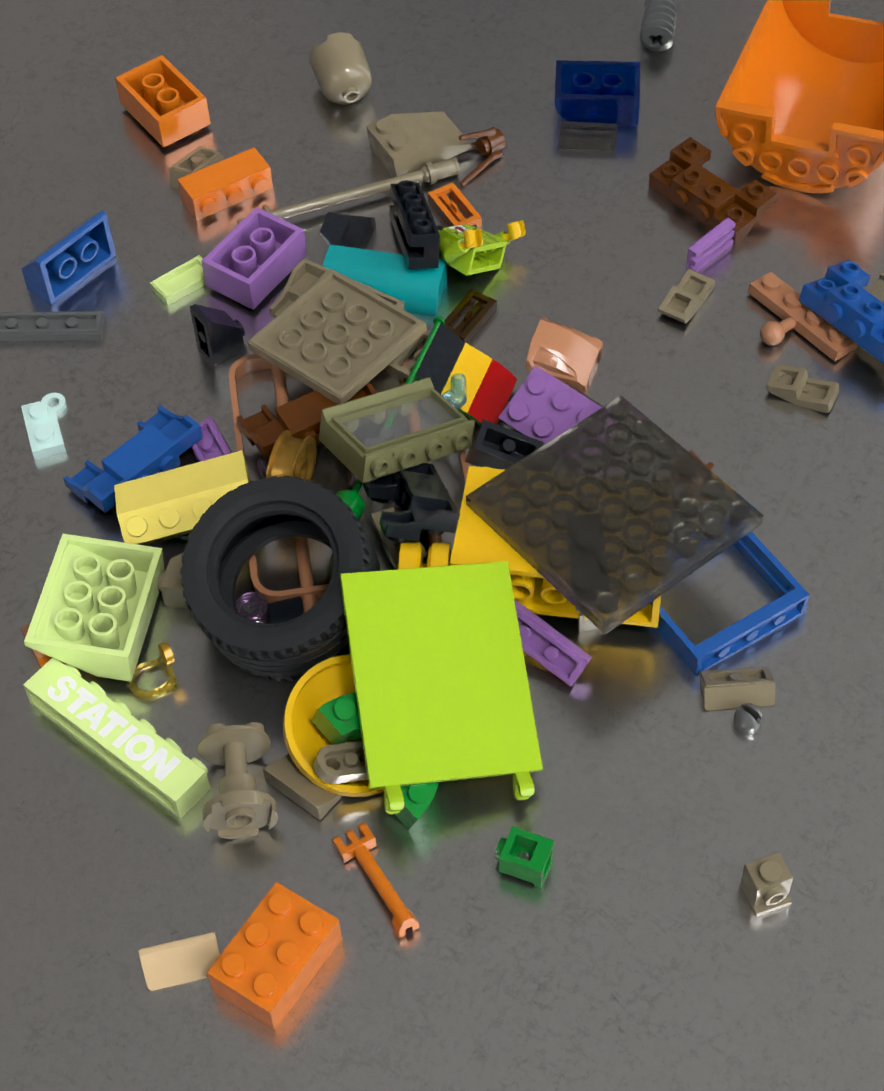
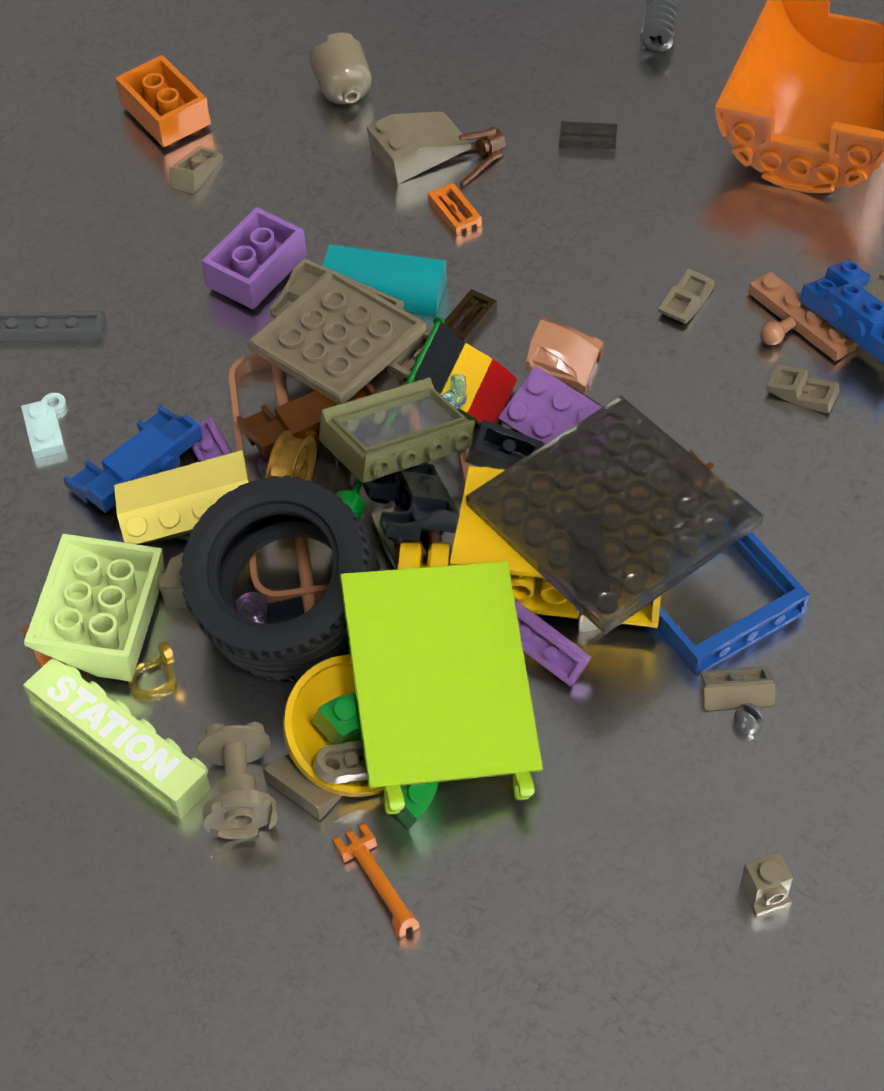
(70, 259): blue slope -> none
(179, 281): yellowish green tile -> none
(179, 961): tan slope -> none
(216, 334): black slope -> none
(225, 183): orange brick -> none
(275, 955): orange brick -> none
(347, 230): black slope -> none
(414, 225): black brick -> none
(428, 173): dark tan bar -> none
(475, 250): lime torso -> none
(525, 845): green brick -> none
(598, 91): clear blue brick -> none
(705, 194): reddish brown bracket -> none
(710, 245): medium lavender tile -> none

